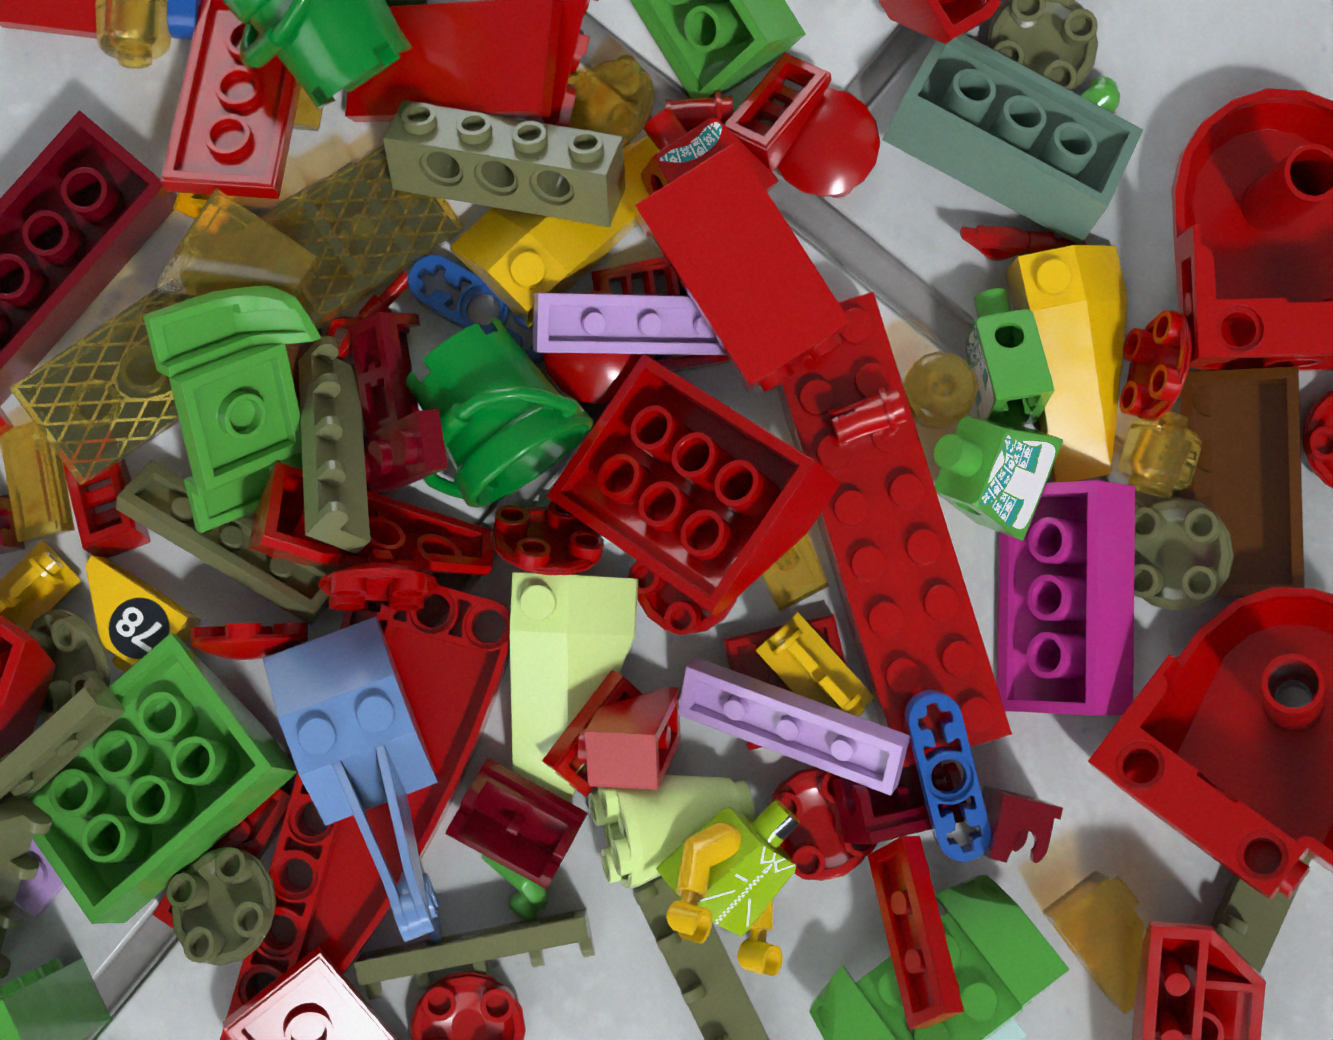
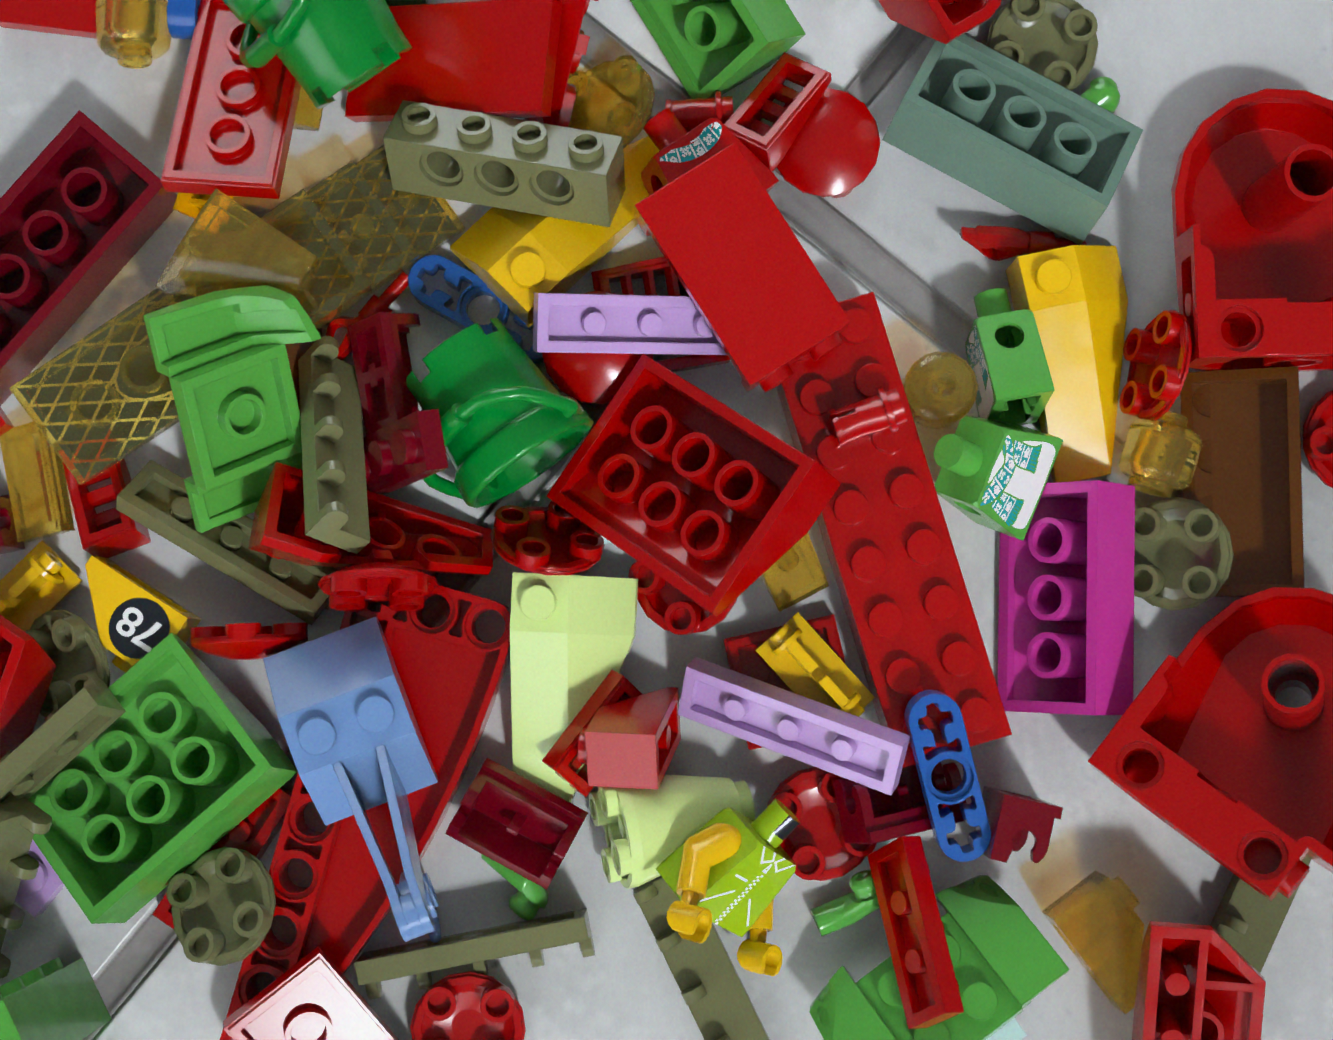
(849, 907): none -> bright green arm

